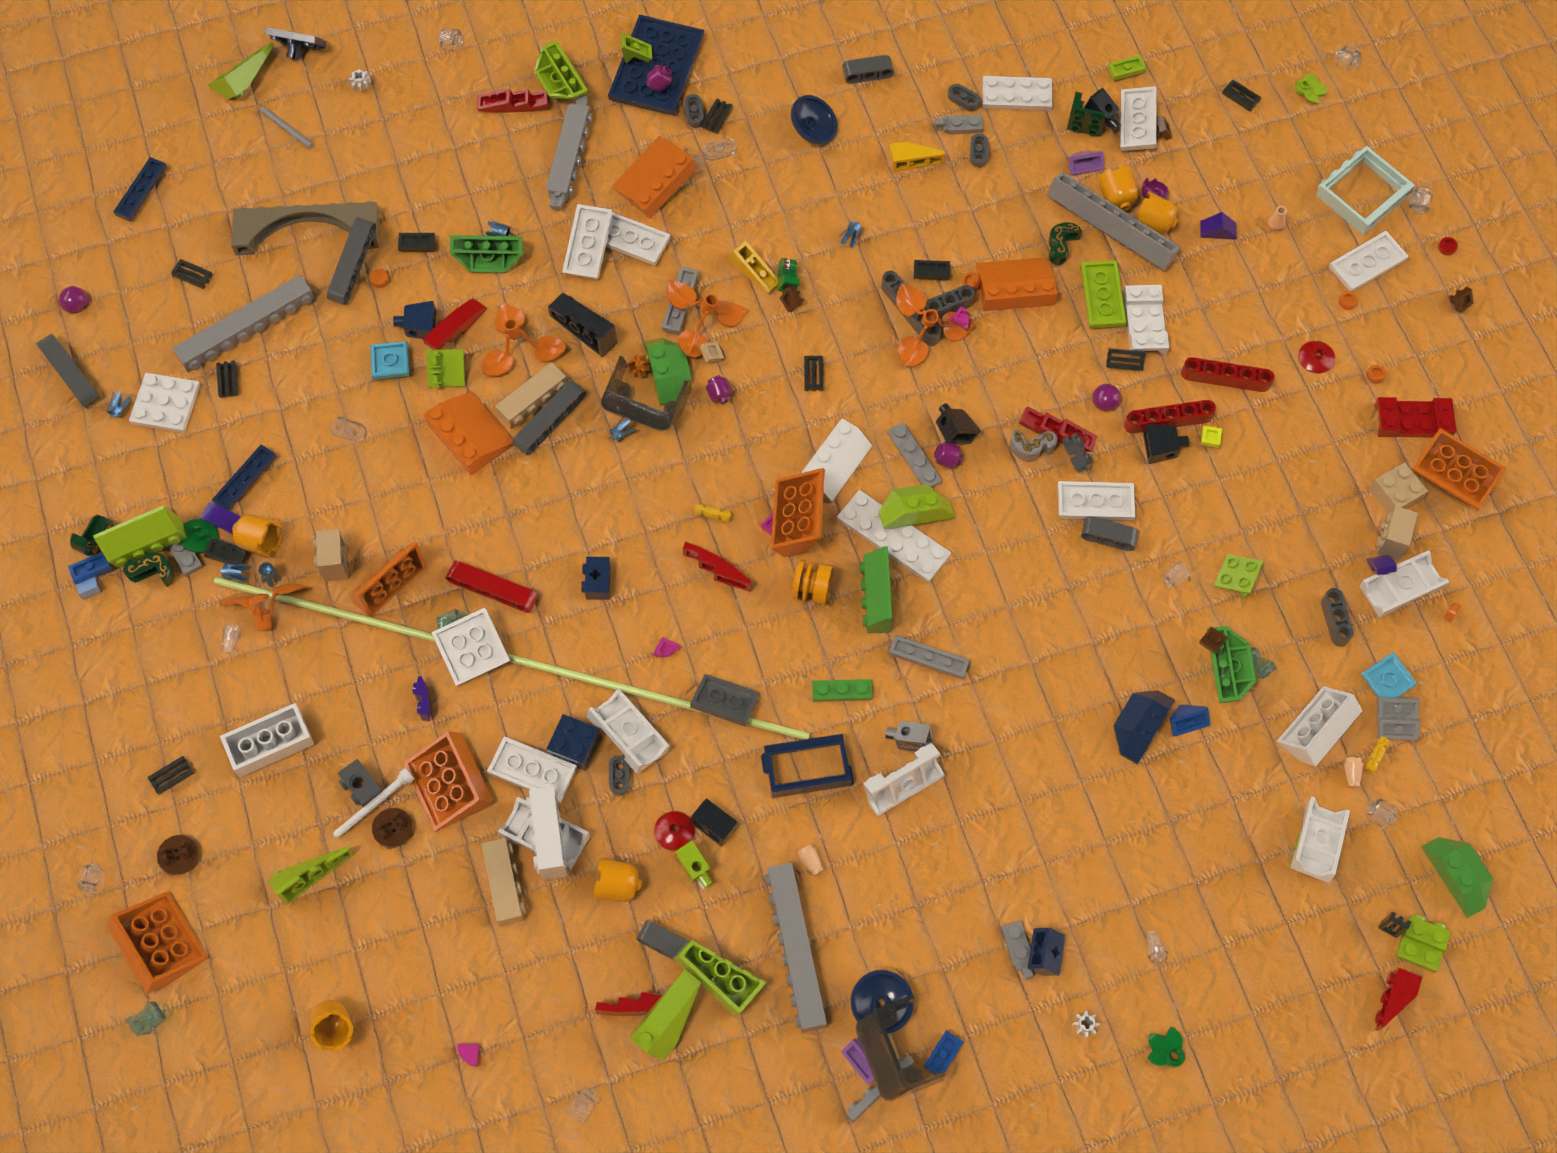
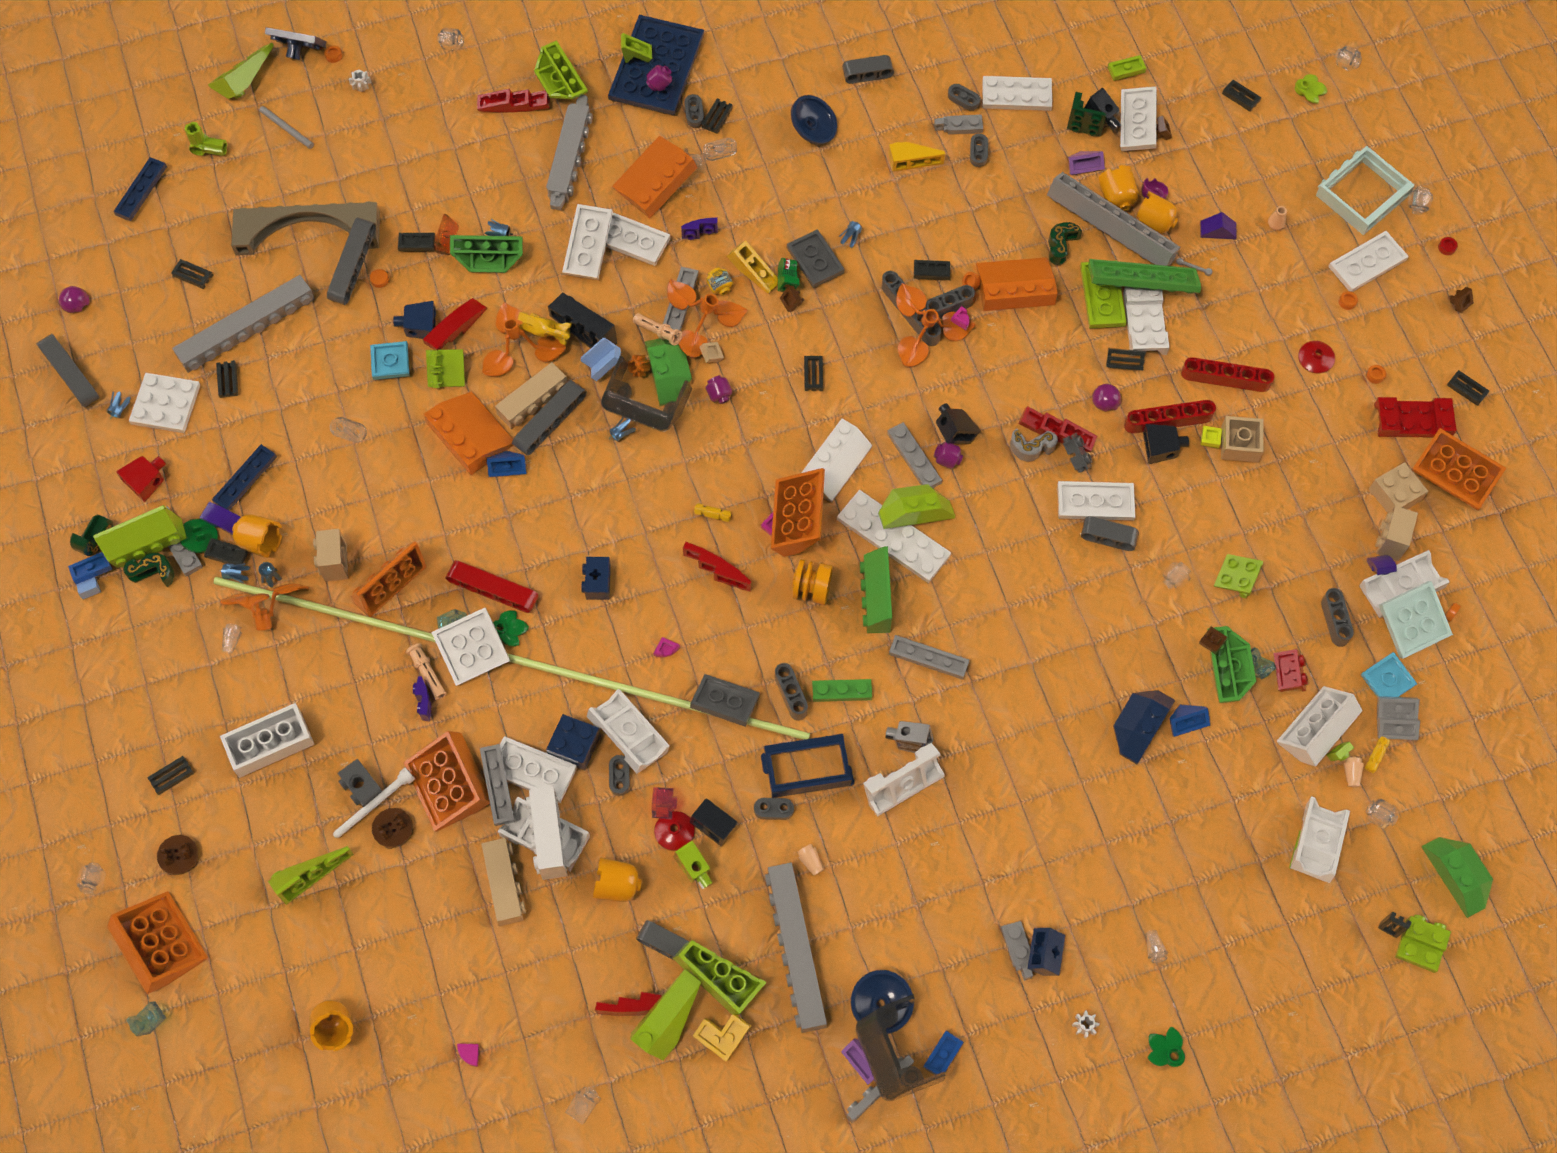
(142, 476): none -> red torso
(201, 143): none -> lime piece
(333, 54): none -> orange tile
(422, 663): none -> light nougat pin
(447, 228): none -> clear orange slope
(497, 785): none -> light grey plate
(506, 464): none -> blue slope
(511, 628): none -> green plate
(544, 327): none -> yellow animal
(601, 358): none -> light blue panel
(663, 331): none -> light nougat pin
(663, 803): none -> clear pink brick
(694, 228): none -> dark purple slope
(719, 281): none -> head
(725, 1040): none -> yellow plate
(773, 811): none -> dark grey plate
(791, 682): none -> dark grey beam
(815, 258): none -> dark grey plate
(1144, 276): none -> bright green plate
(1208, 271): none -> light grey hinge
(1242, 439): none -> tan brick
(1290, 670): none -> bracket
(1340, 752): none -> lime plate
(1401, 991): red slope -> none
(1415, 619): none -> light aqua plate
(1466, 389): none -> pearl dark grey tile

